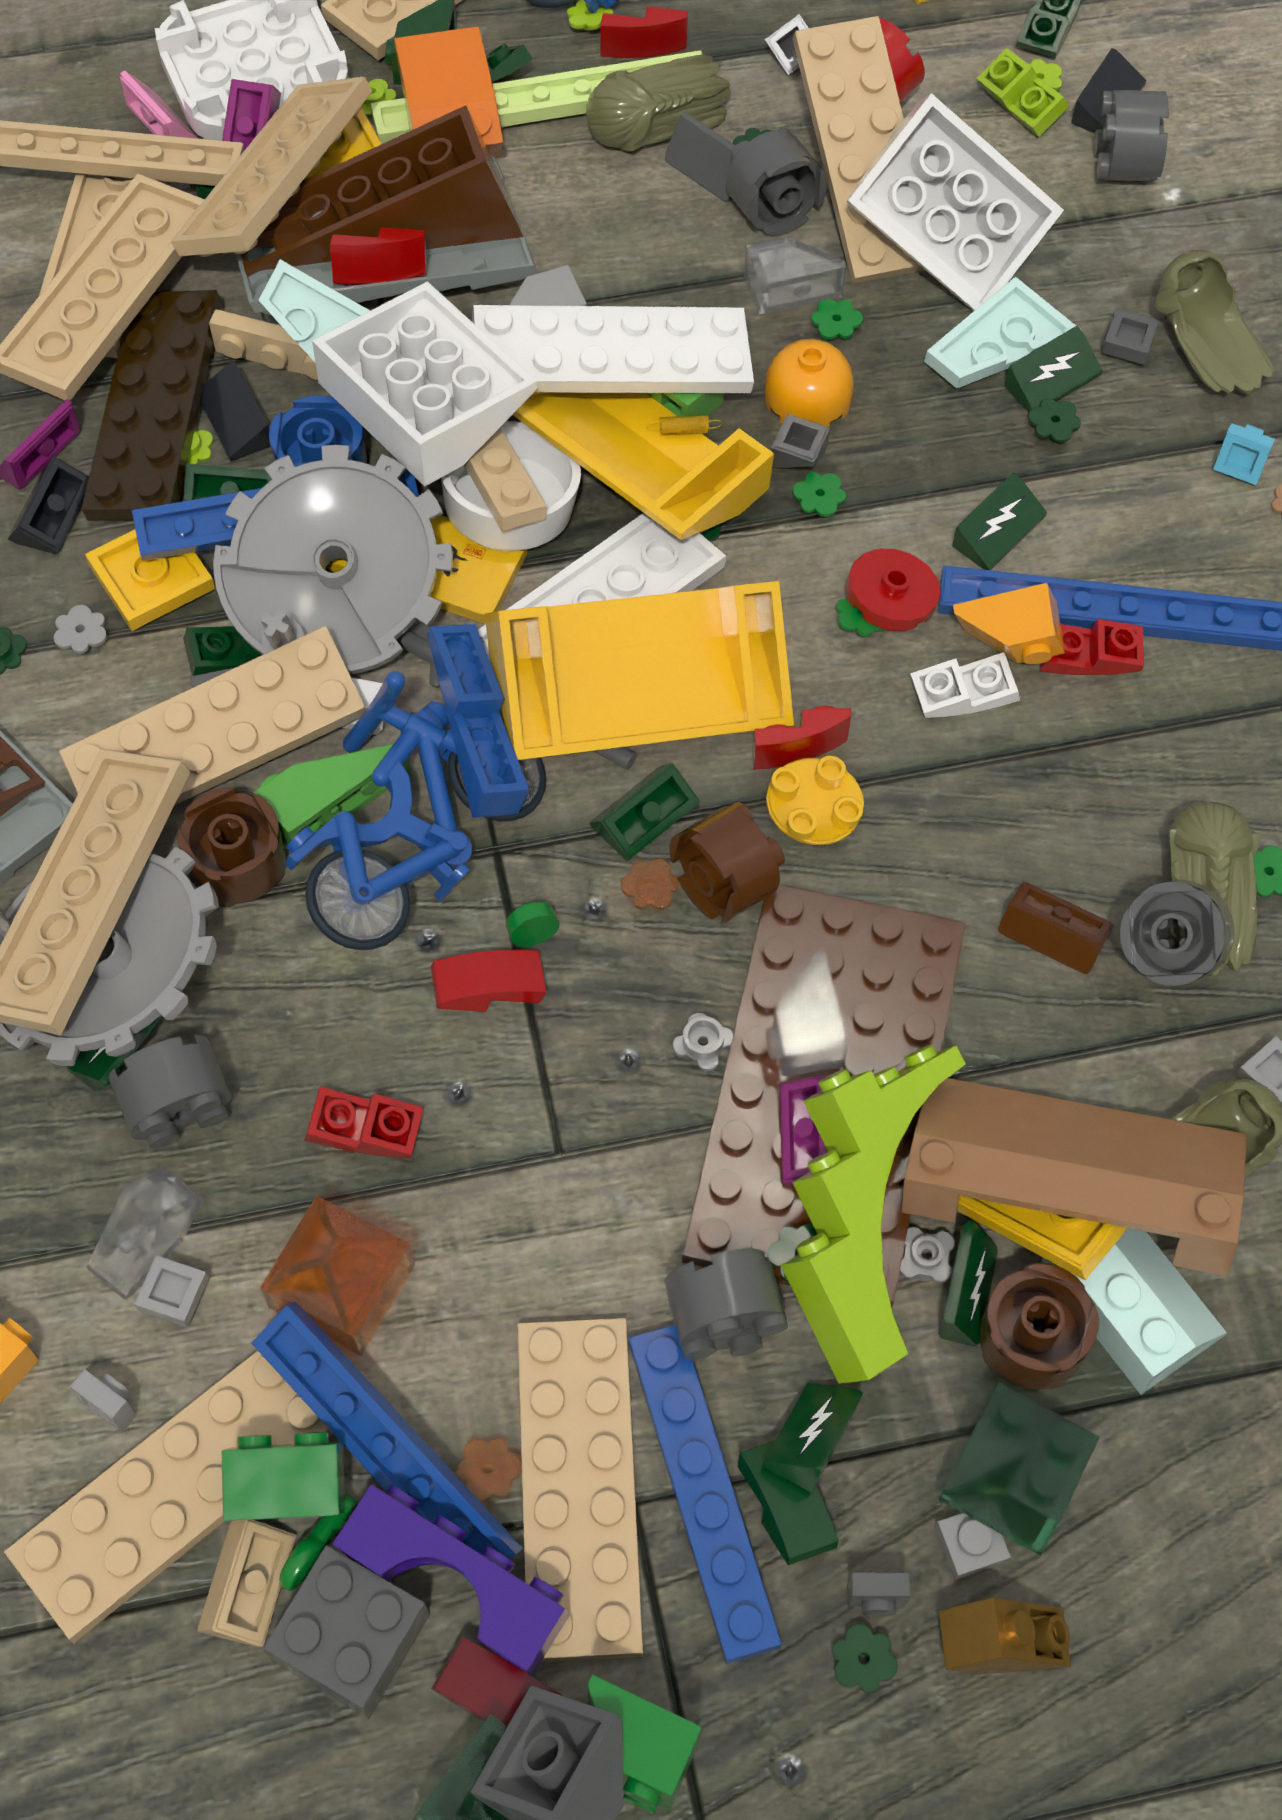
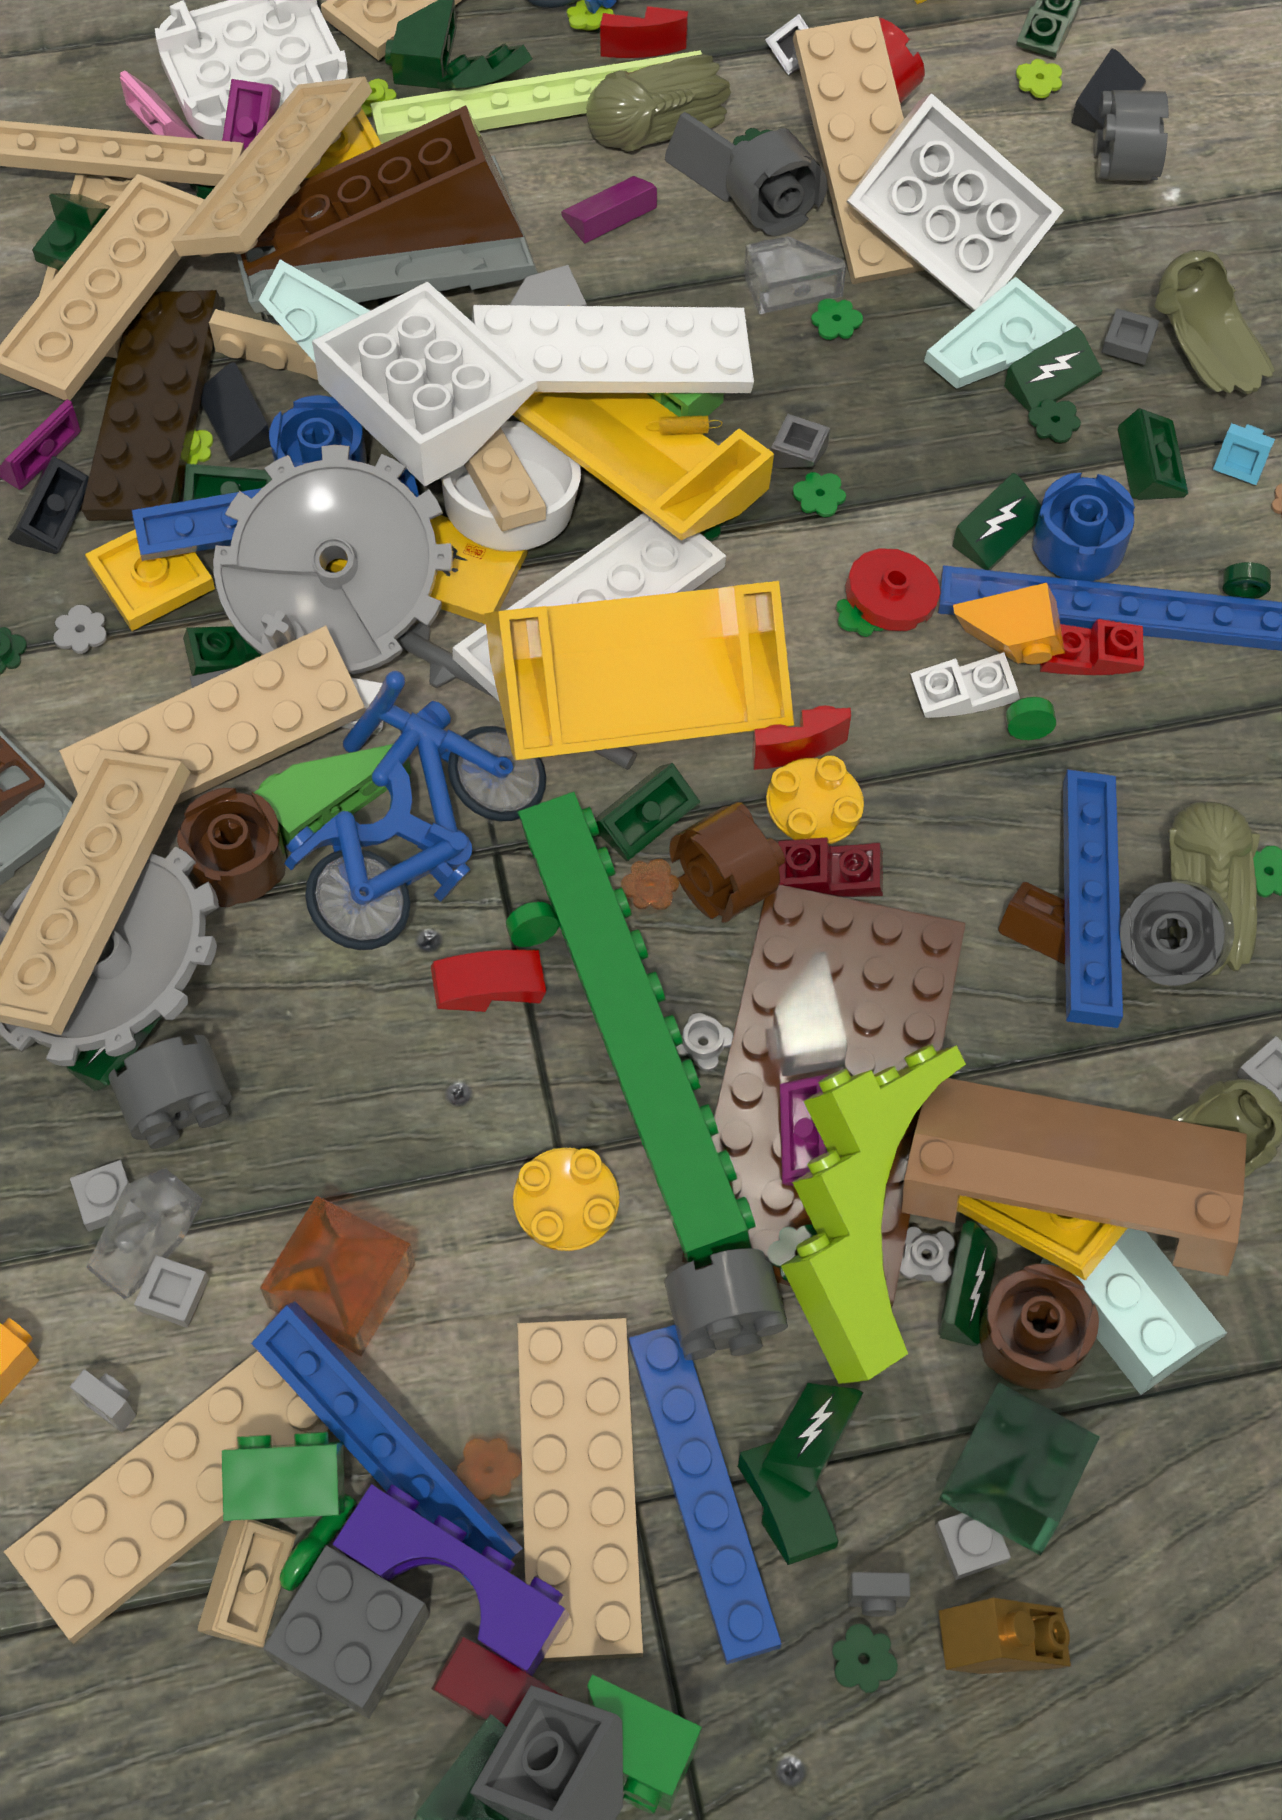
(73, 222): none -> dark green slope
(99, 1192): none -> light grey plate
(364, 1125): red slope -> none
(385, 258): red slope -> none
(445, 74): orange slope -> none
(473, 705): blue slope -> none
(566, 1199): none -> yellow dish
(611, 208): none -> magenta slope
(635, 1033): none -> green brick
(809, 382): light orange cylinder -> none
(834, 869): none -> dark red slope
(1022, 92): lime slope -> none
(1031, 718): none -> green tile
(1084, 527): none -> blue brick
(1092, 900): none -> blue plate
(1152, 457): none -> dark green slope
(1247, 580): none -> dark green tile

